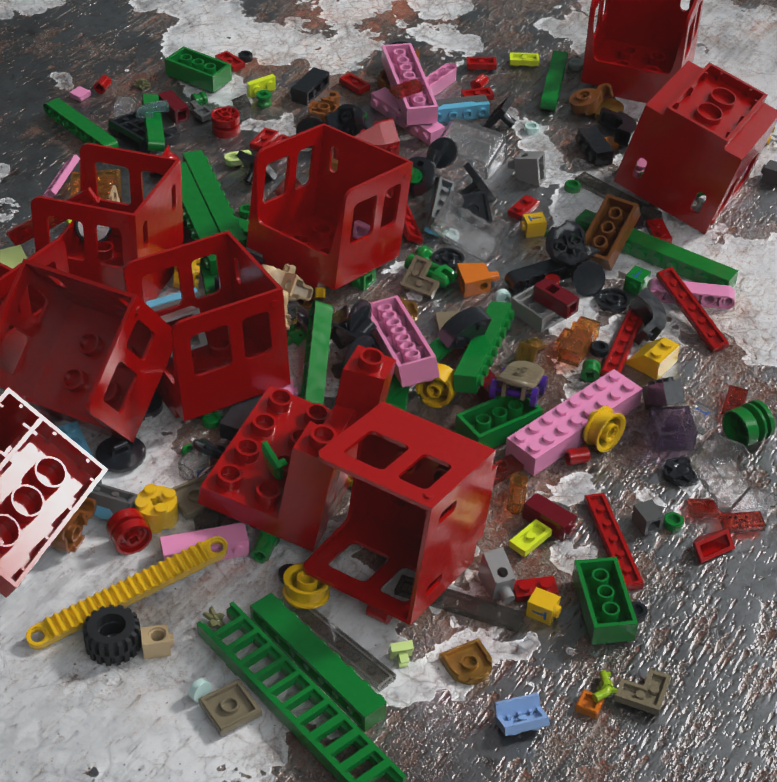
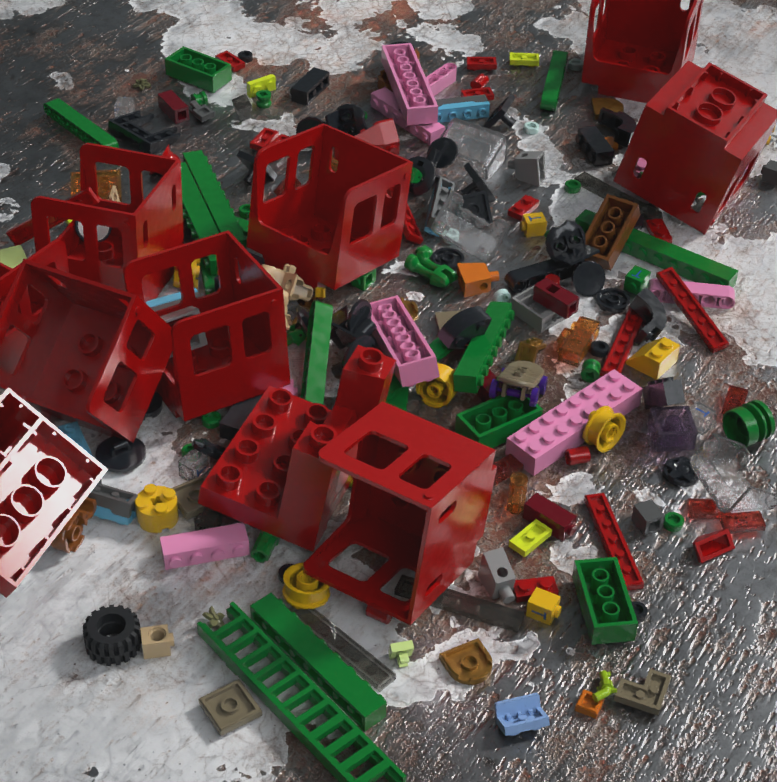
(61, 176): bright pink tile -> none
(80, 93): bright pink tile -> none
(102, 84): red piece -> none
(128, 591): yellow gear -> none
(129, 531): red wheel -> none
(147, 109): clear light blue brick -> none
(153, 127): green beam -> none
(199, 689): light aqua tile -> none
(225, 122): red wheel -> none
(232, 160): yellowish green plate -> none
(273, 464): green piece -> none
(325, 106): dark orange piece -> none
(354, 83): red plate -> none
(360, 229): bright pink tile -> none
(406, 88): clear red plate -> none
(416, 280): dark tan plate -> none
(589, 99): dark orange piece -> none

